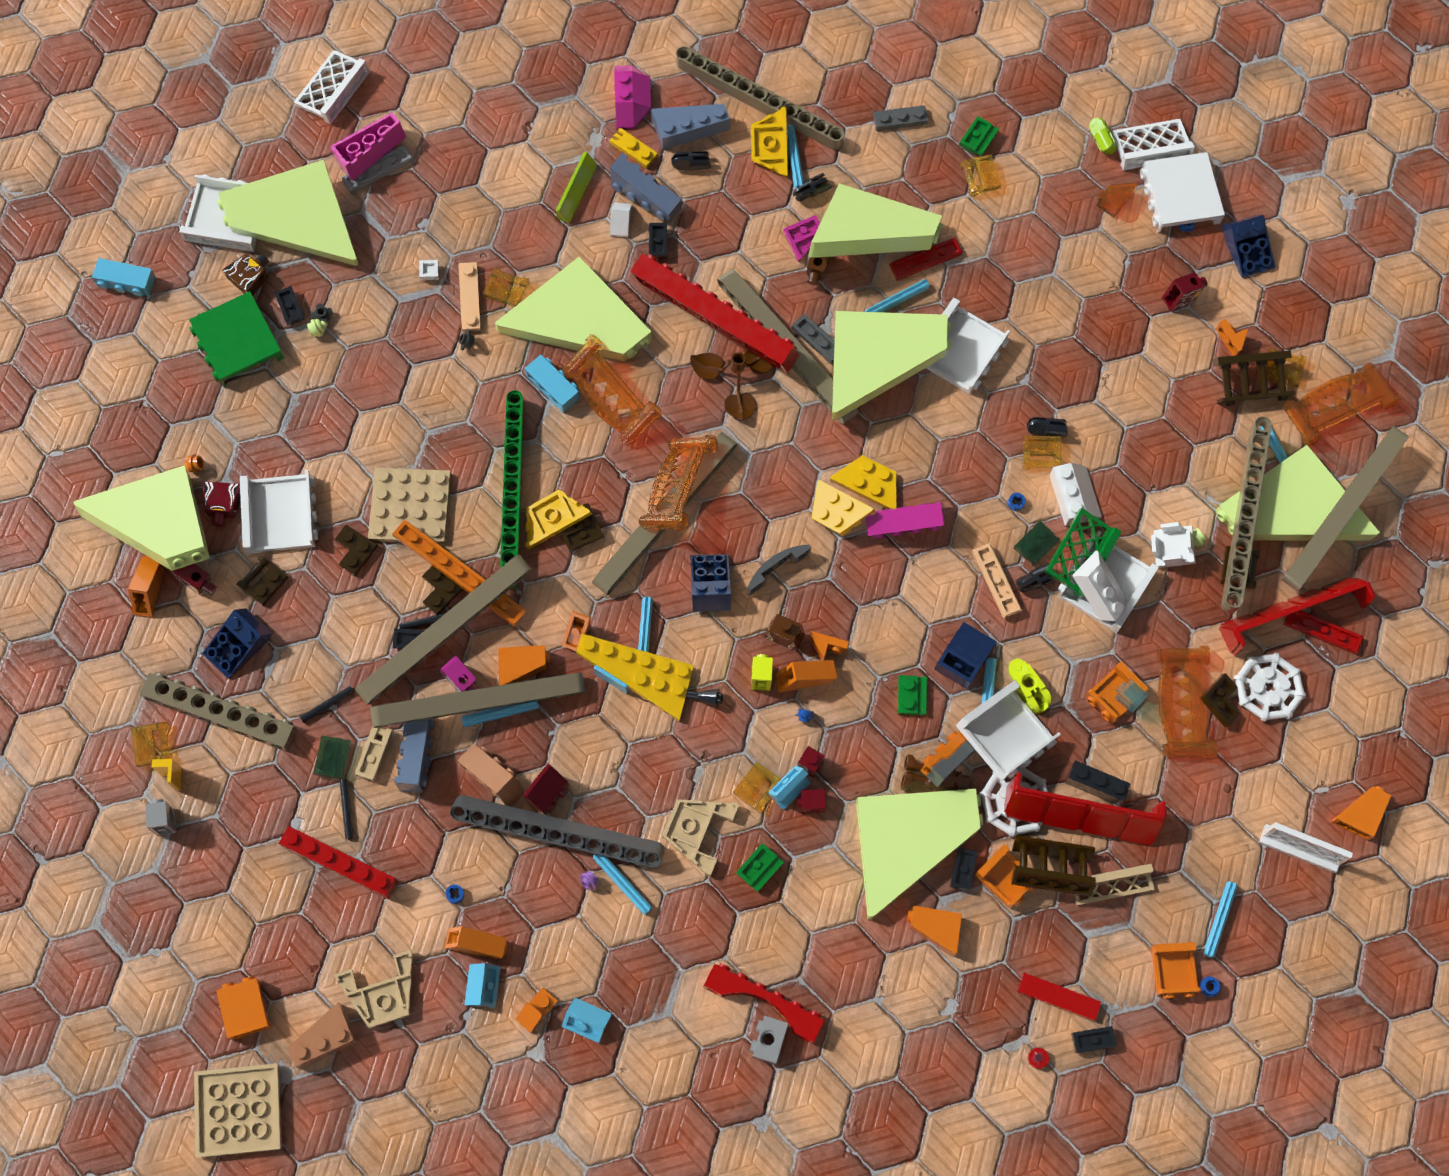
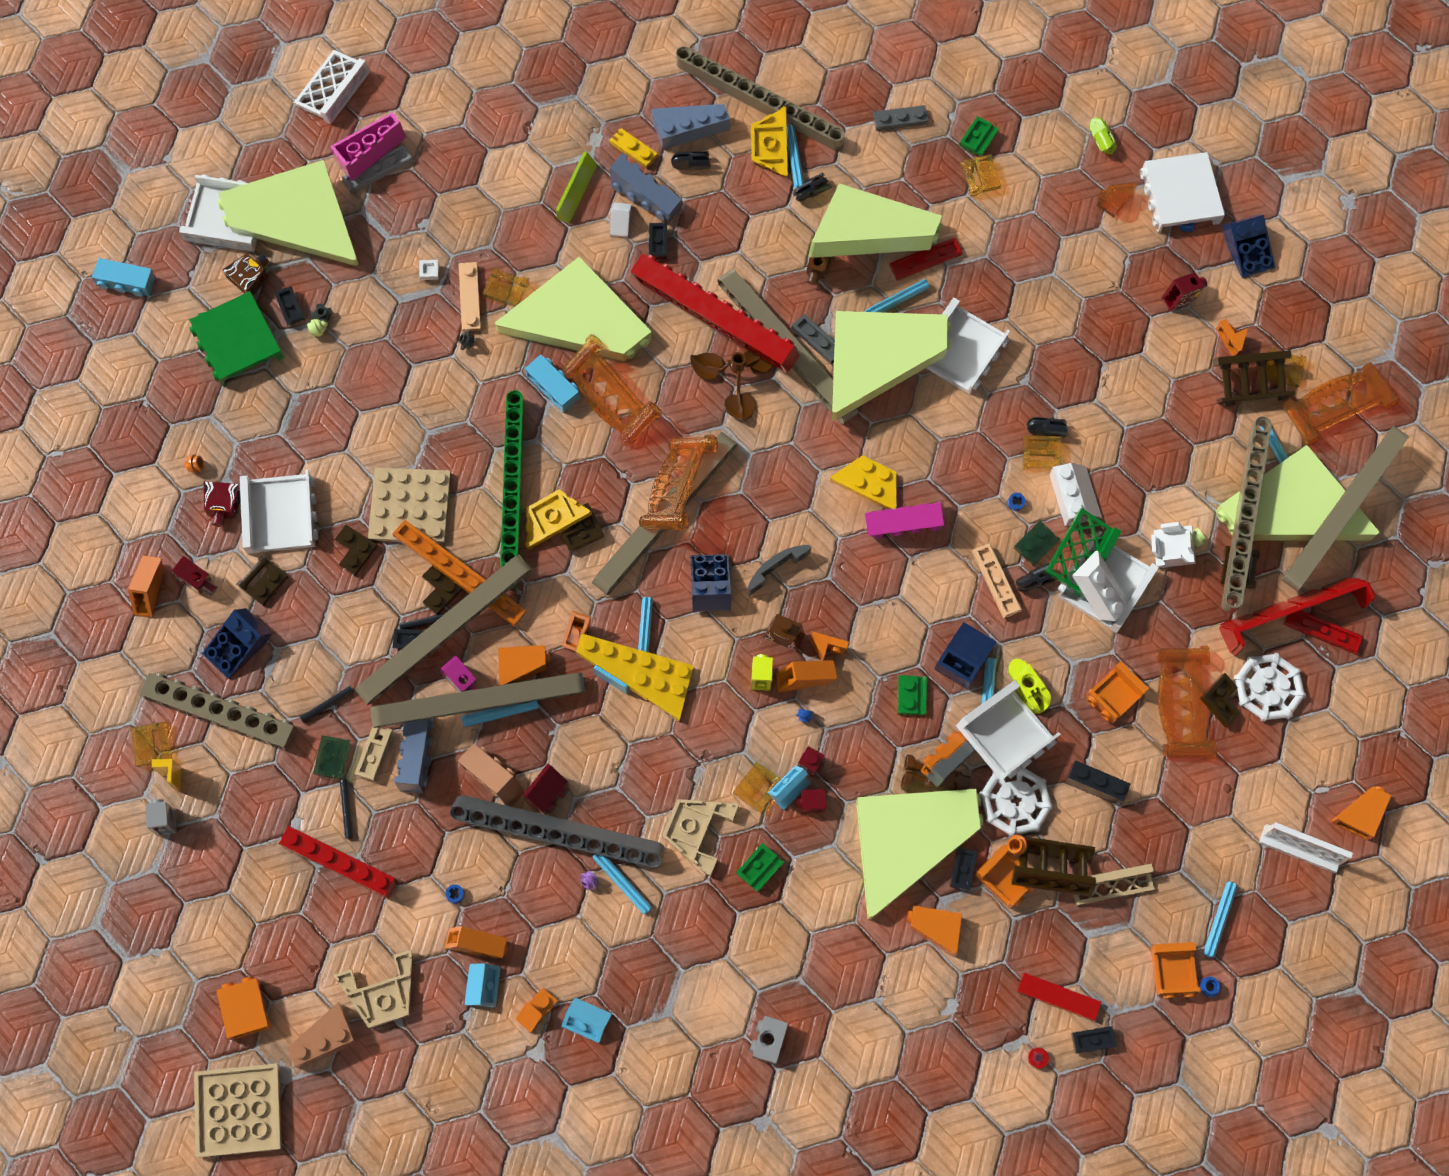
(153, 517): yellowish green slope -> none
(631, 96): dark pink wedge -> none
(710, 697): black cone -> none
(725, 983): red arch -> none
(801, 235): dark pink wing -> none
(838, 510): yellow wing -> none
(1017, 845): none -> orange plate
(1083, 814): red piece -> none
(1130, 695): clear light blue brick -> none
(1138, 156): white fence -> none

